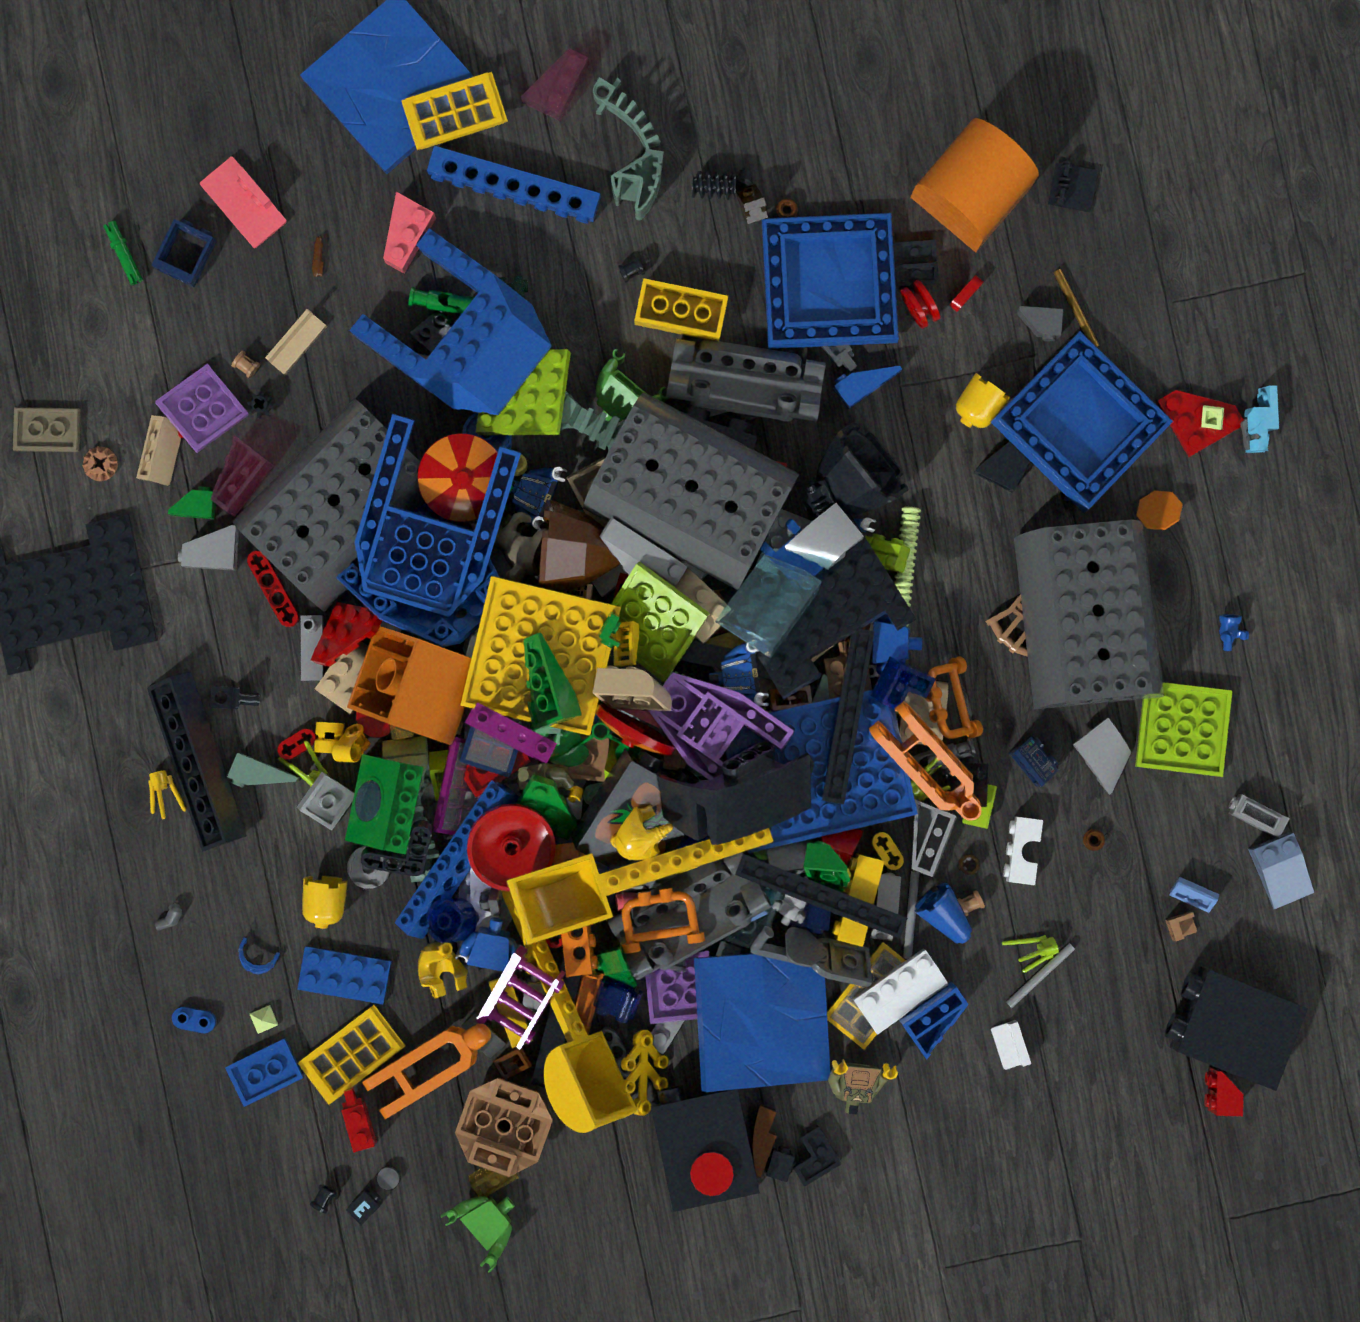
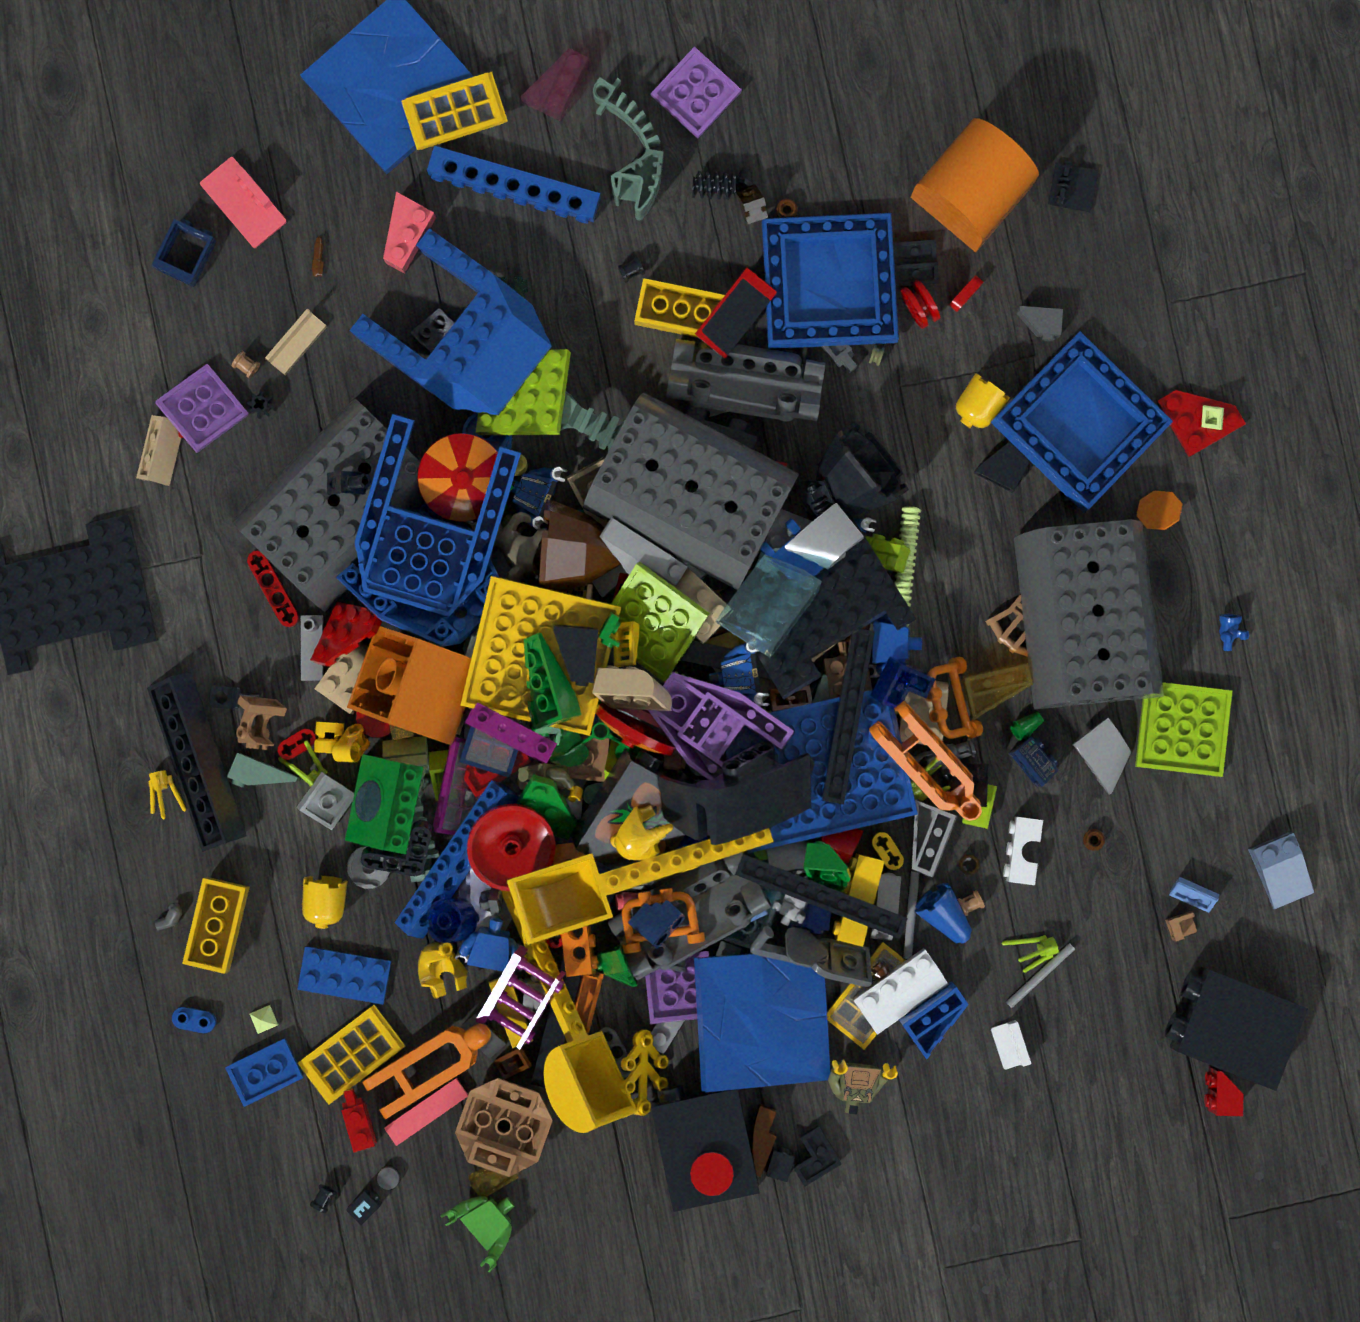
(46, 429): dark tan tile -> none
(110, 464): nougat gear -> none
(118, 243): green pin -> none
(195, 505): green slope -> none
(212, 551): light grey slope -> none
(215, 925): none -> yellow brick
(240, 477): clear pink wedge -> none
(255, 969): blue helmet -> none
(265, 709): none -> medium nougat tile
(348, 482): none -> black bracket
(426, 1111): none -> coral tile
(432, 299): green piece -> none
(578, 650): none -> black slope
(617, 392): bright green torso -> none
(617, 1000): clear blue brick -> none
(656, 922): none -> dark blue piece
(696, 92): none -> medium lavender plate
(735, 313): none -> black sticker
(860, 384): blue slope -> none
(876, 355): none -> olive bush
(880, 971): none -> reddish brown plate
(993, 686): none -> clear yellow wedge
(1026, 726): none -> green cone
(1075, 307): pearl gold bar -> none
(1258, 815): light grey window -> none
(1260, 421): medium azure plate -> none

